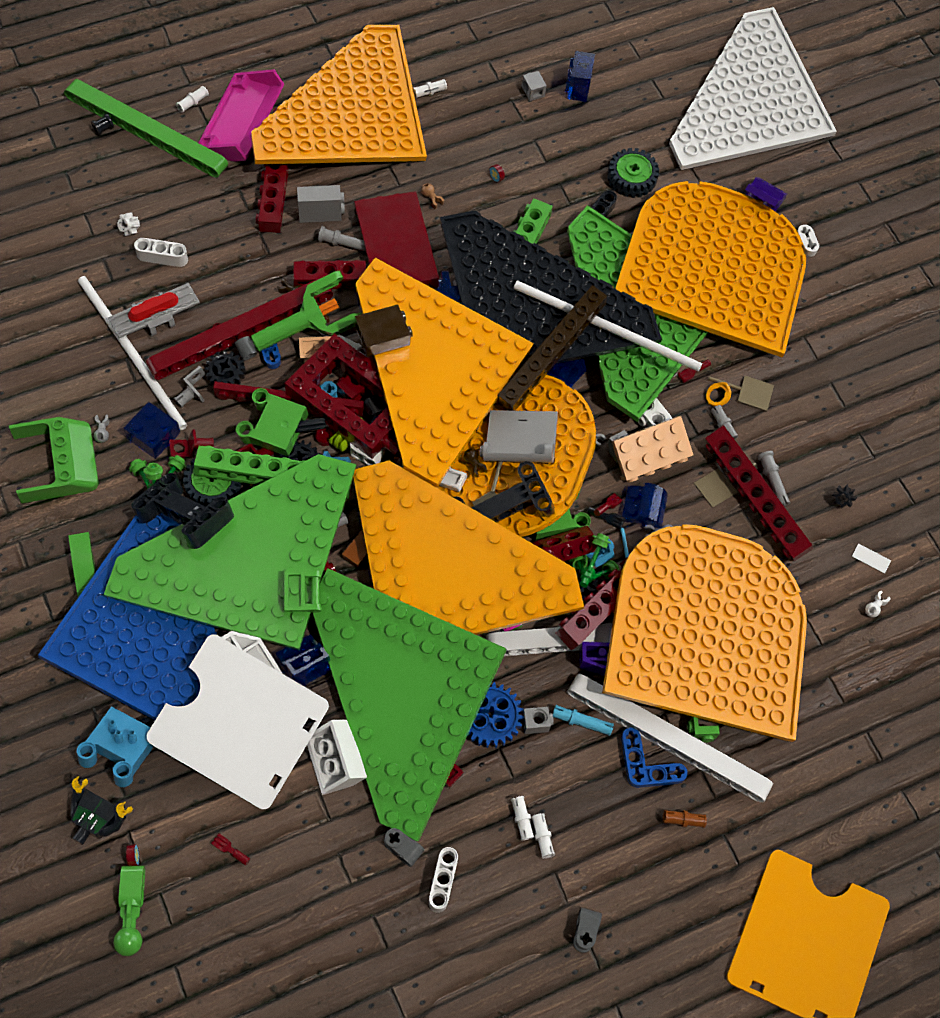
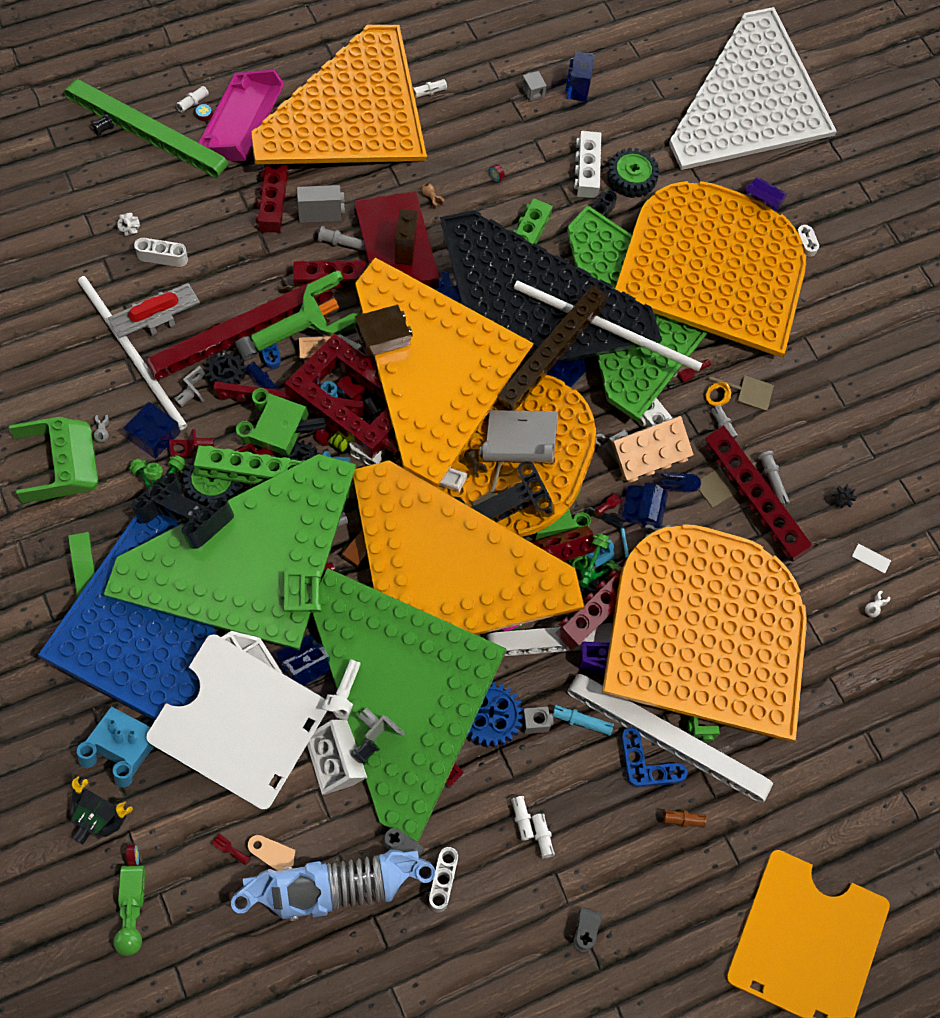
(204, 112): none -> tile
(262, 378): none -> clear blue pin
(272, 852): none -> light nougat piece
(321, 888): none -> piece
(338, 703): none -> white piece
(365, 751): none -> black bush
(378, 725): none -> light grey bracket
(406, 237): none -> dark brown brick
(588, 164): none -> white brick
(685, 482): none -> clear blue arm

